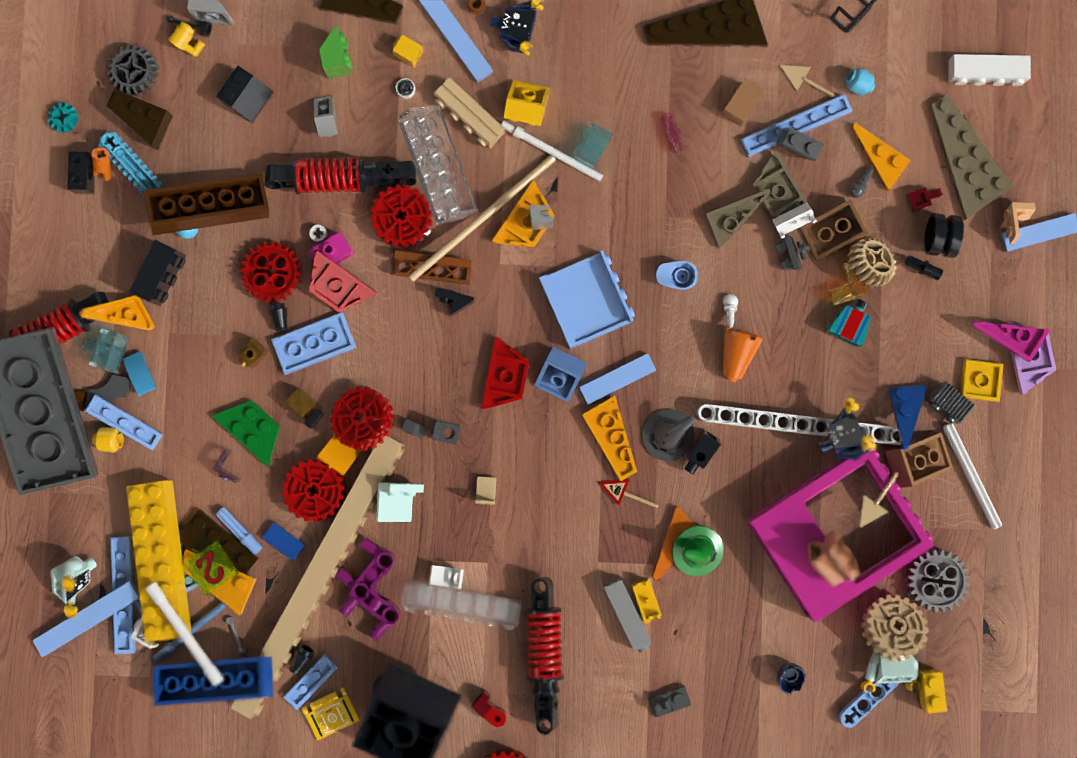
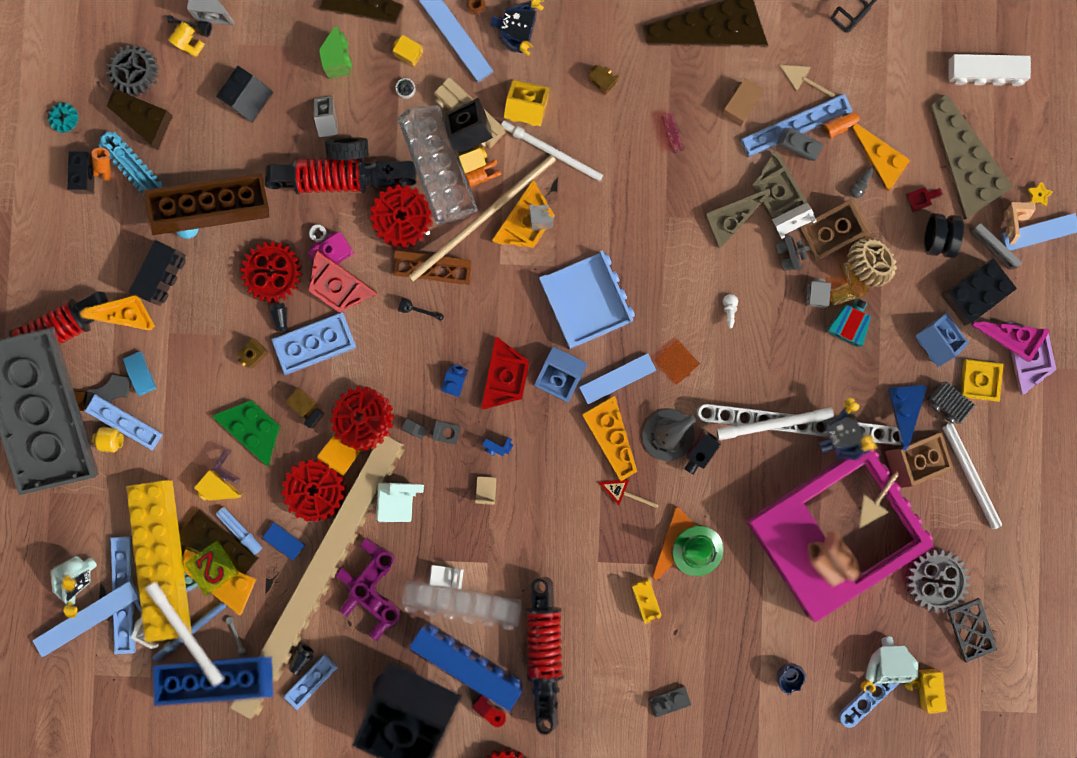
(107, 350): clear light blue brick -> none
(214, 488): none -> yellow slope
(330, 714): yellow piece -> none
(346, 148): none -> black tyre
(406, 306): none -> black hinge
(454, 380): none -> blue bracket
(459, 301): black slope -> none
(467, 667): none -> blue brick
(468, 126): none -> black slope
(472, 158): none -> yellow brick
(479, 175): none -> orange hinge
(494, 448): none -> blue bracket
(592, 146): clear light blue brick -> none
(602, 78): none -> pearl gold brick
(627, 615): light grey brick -> none
(669, 275): light blue cap -> none
(677, 362): none -> clear orange piece
(734, 431): none -> white piece
(738, 352): orange cone -> none
(818, 293): none -> light grey brick
(839, 124): none -> orange hinge
(860, 81): medium azure head -> none
(892, 642): tan piece -> none
(924, 267): black axle -> none
(942, 340): none -> medium blue slope
(979, 291): none -> black brick
(986, 634): none -> black window
(995, 246): none -> light grey tile
(1035, 198): none -> yellow plate

